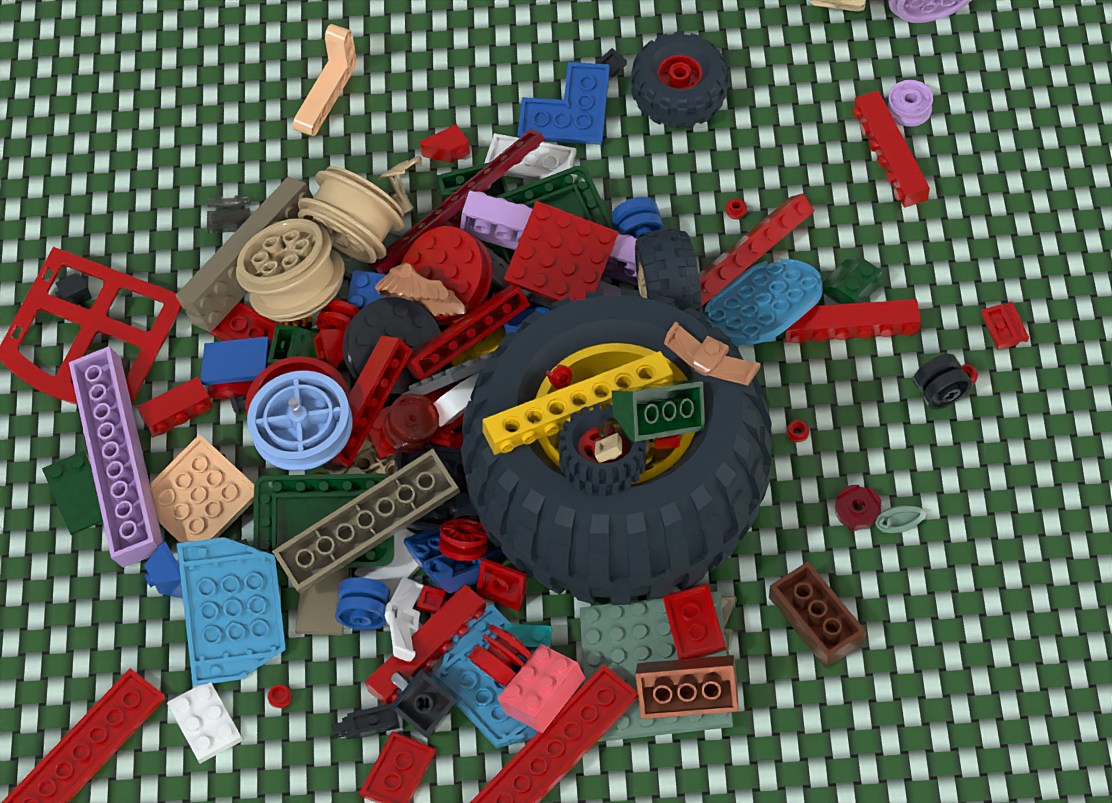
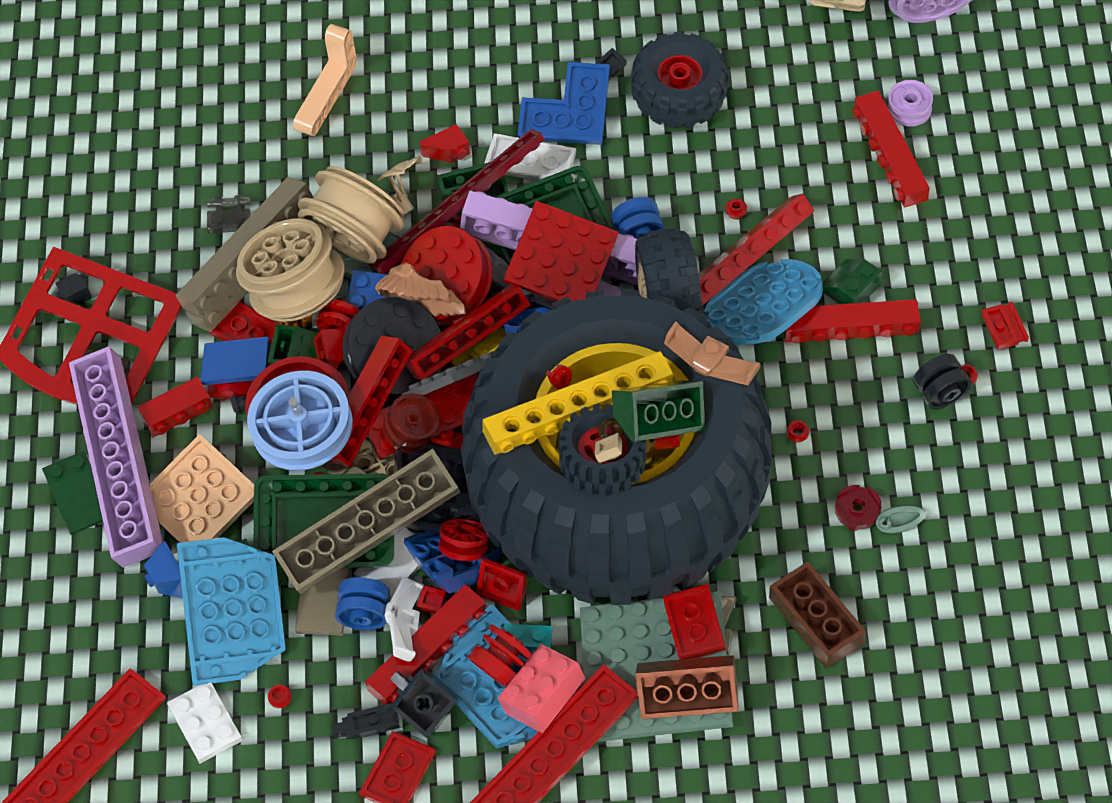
(454, 402): white arch -> none

